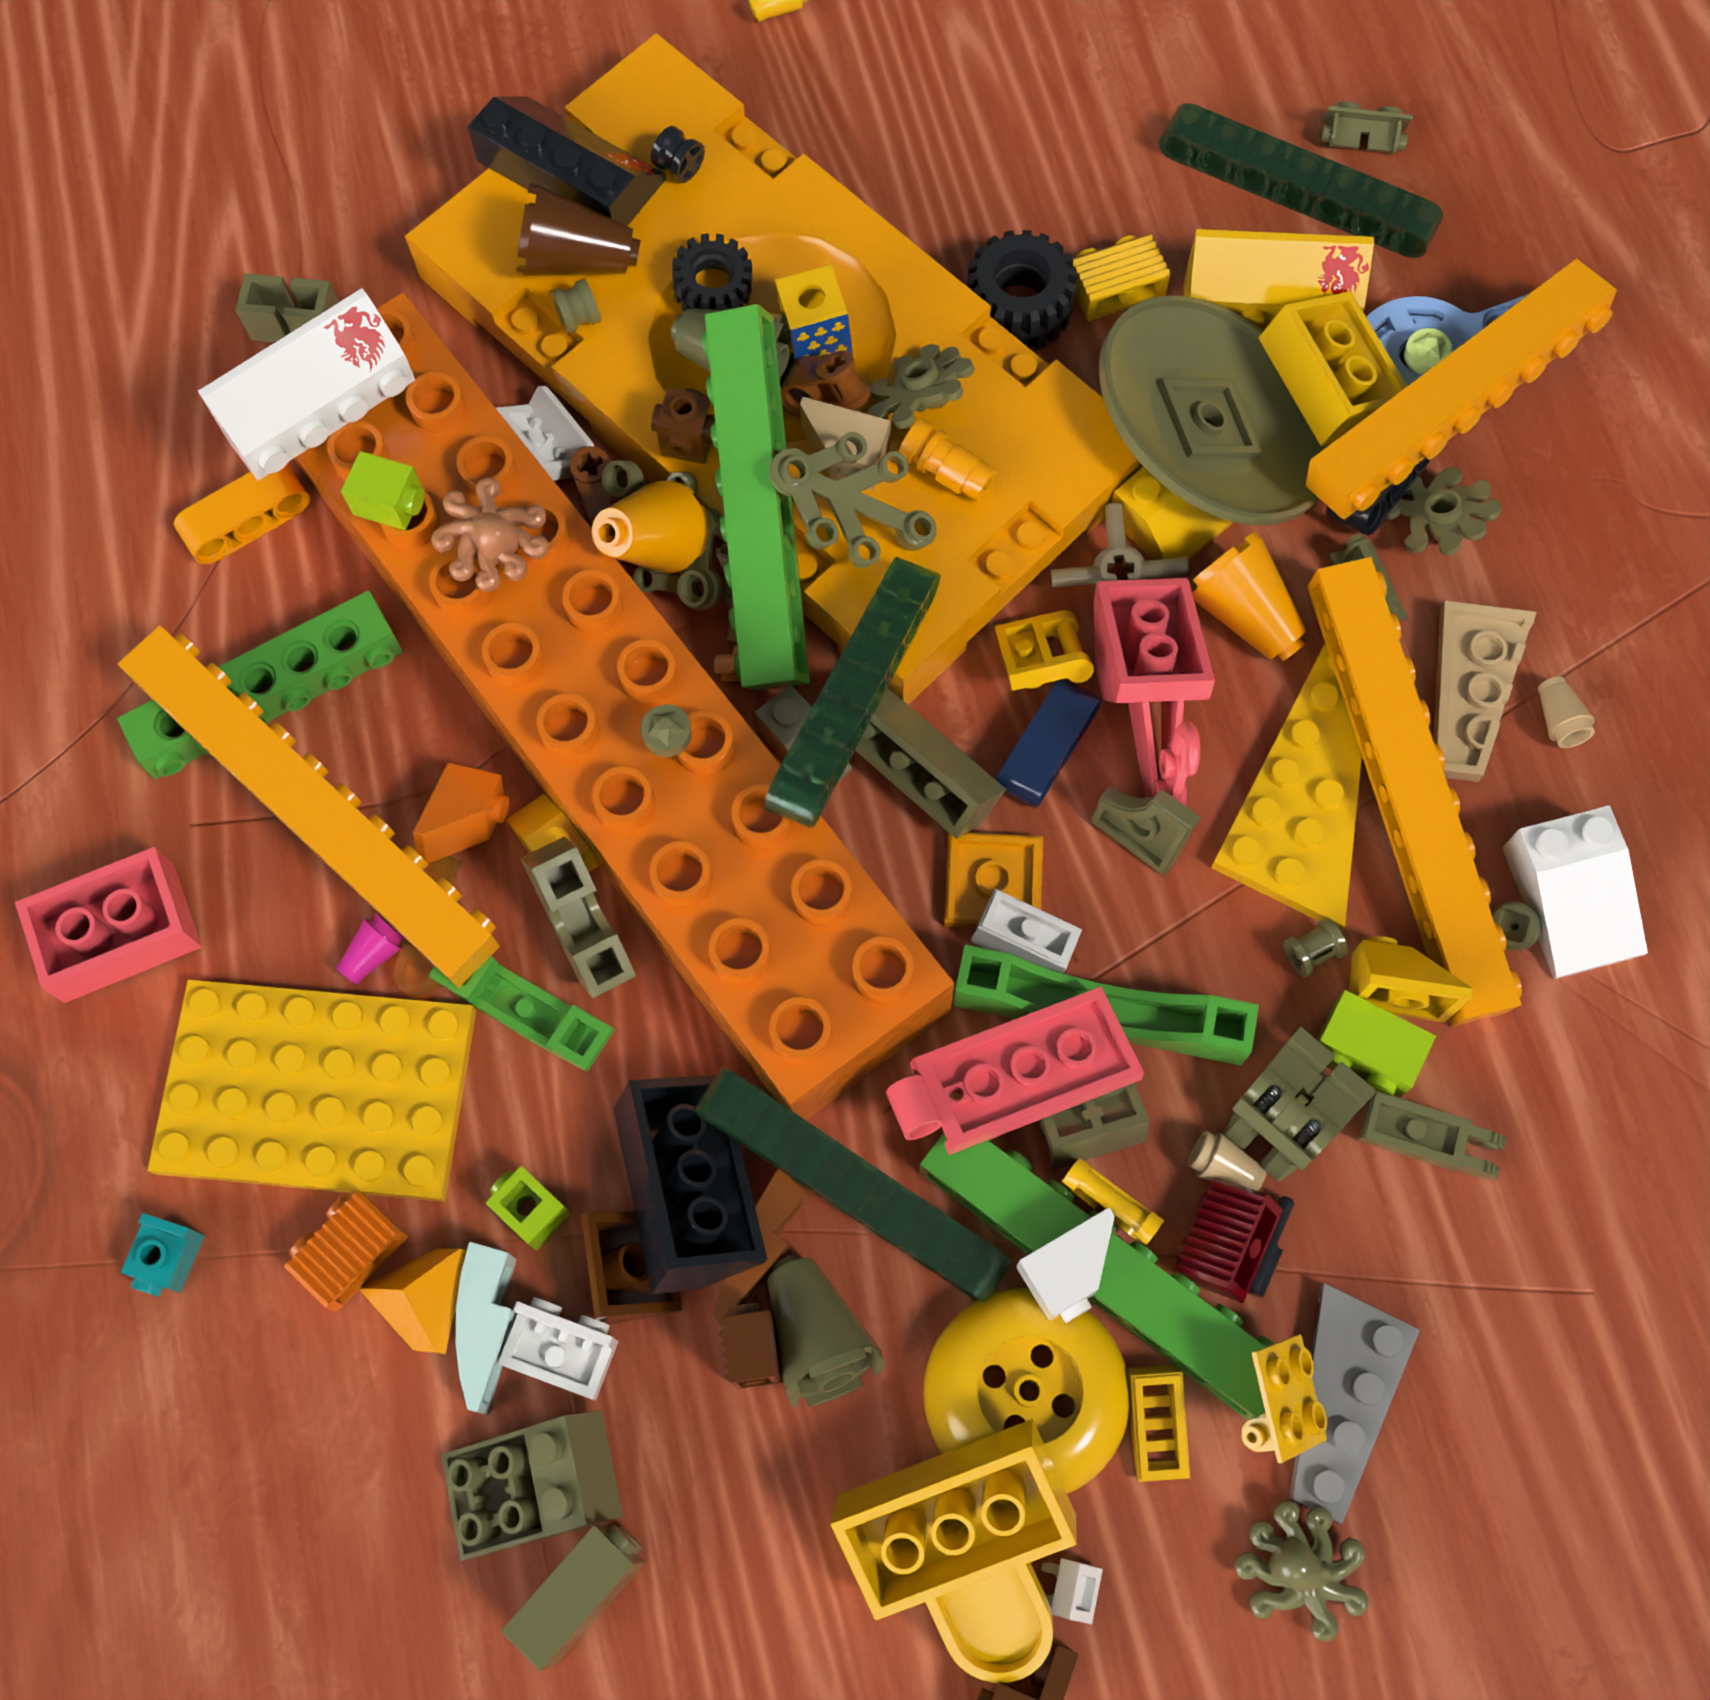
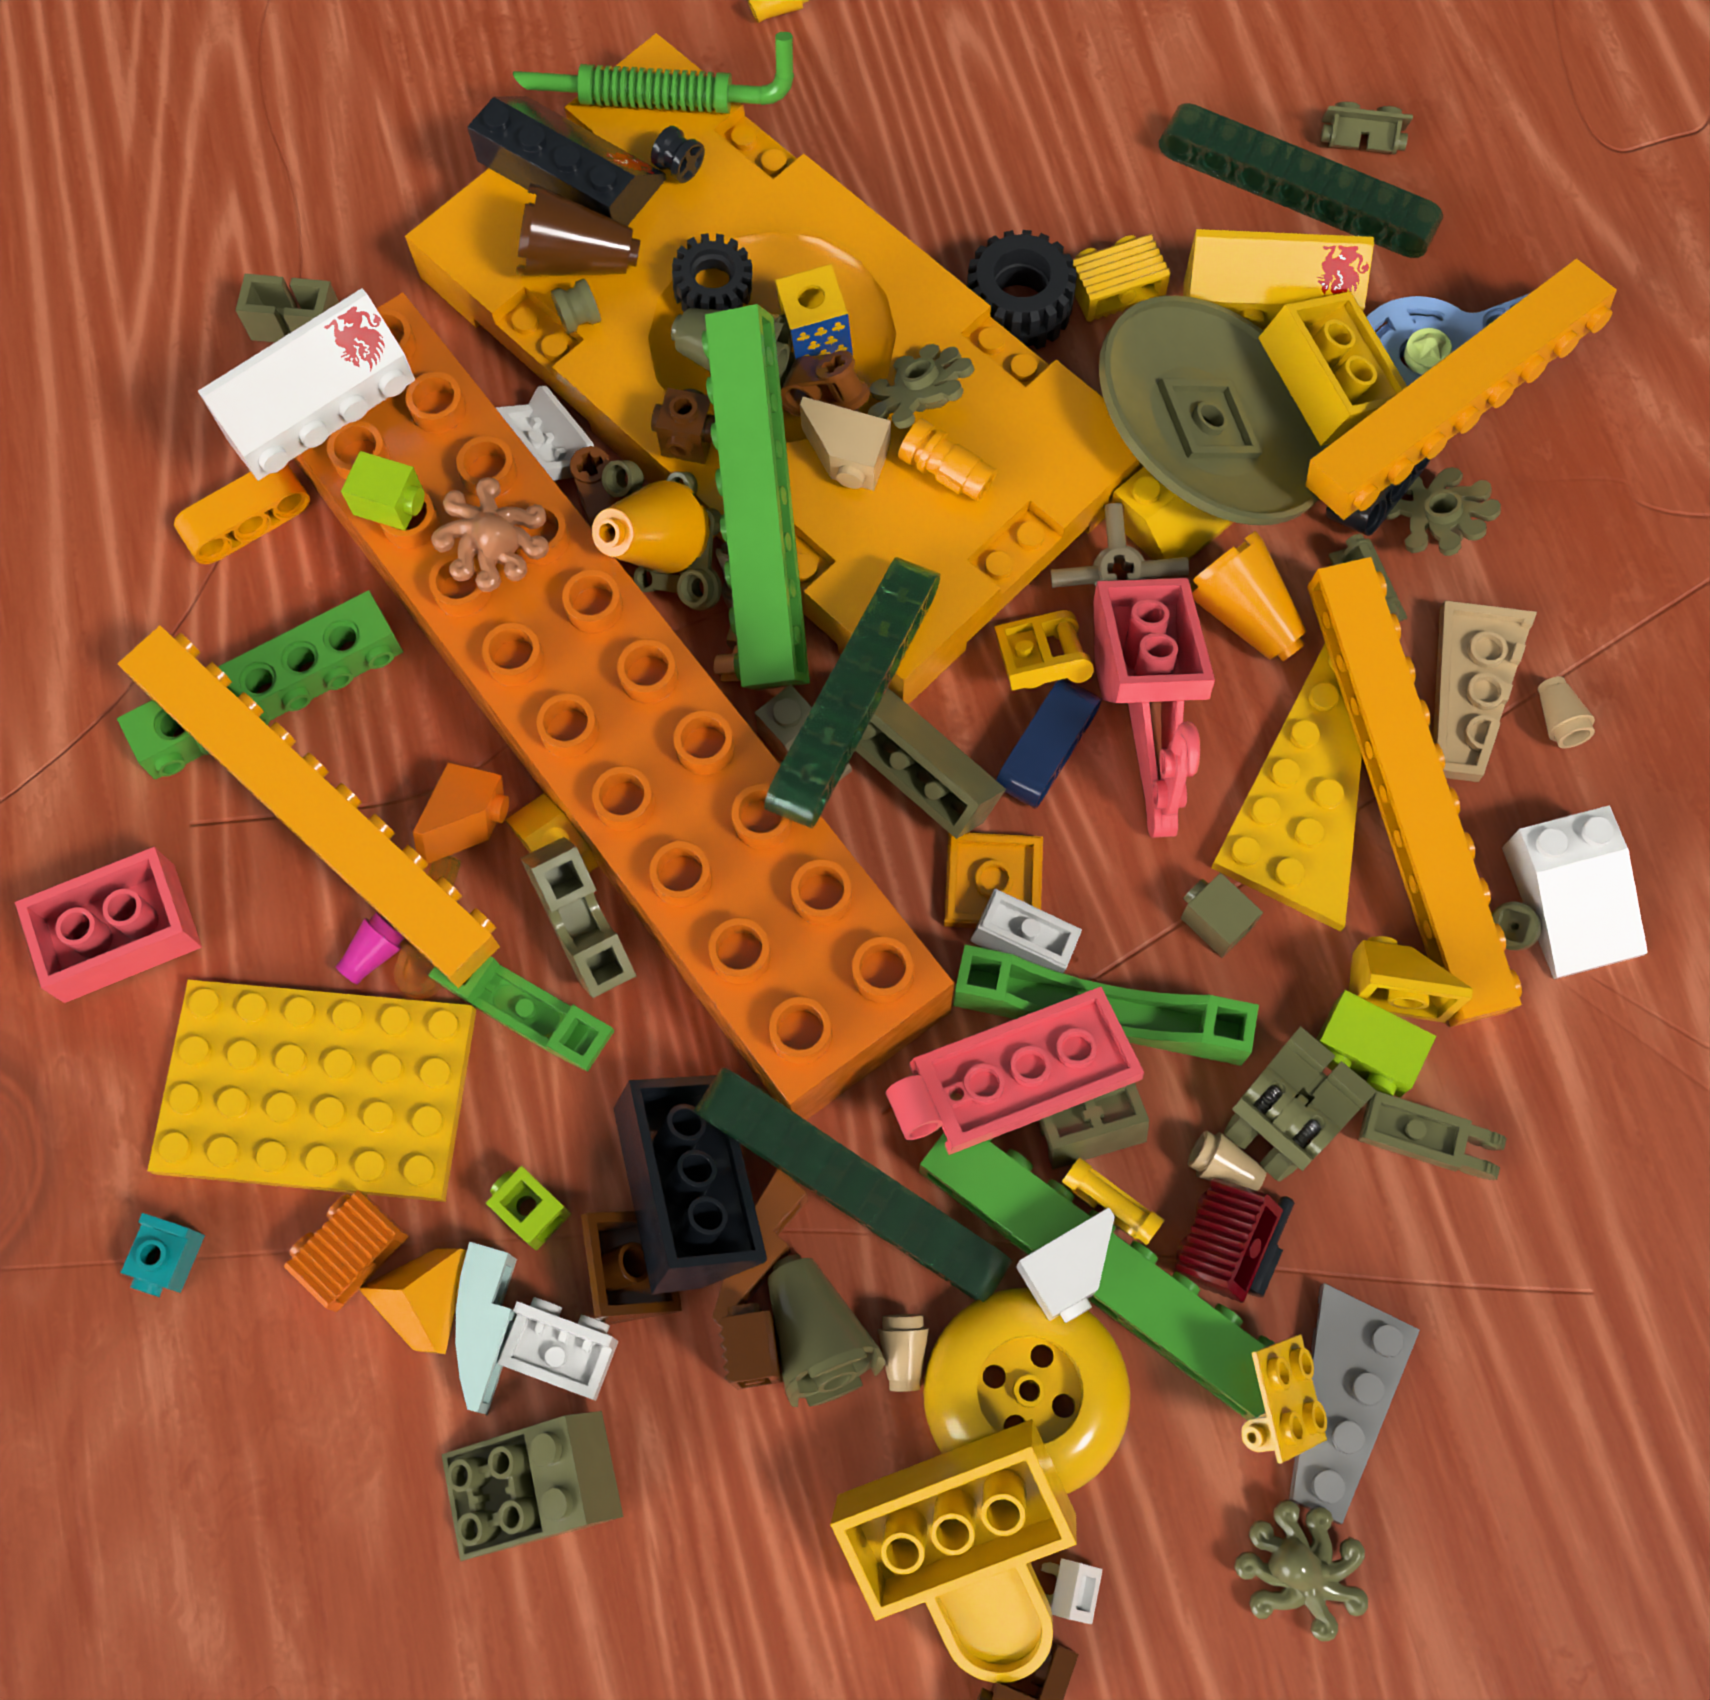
(575, 1595): olive brick -> none
(658, 89): none -> bright green piece
(666, 730): olive tile -> none
(846, 498): olive plant -> none
(903, 1349): none -> tan cone
(1139, 1424): yellow slope -> none
(1148, 827): olive tile -> none
(1220, 913): none -> olive brick
(1315, 947): olive bush -> none

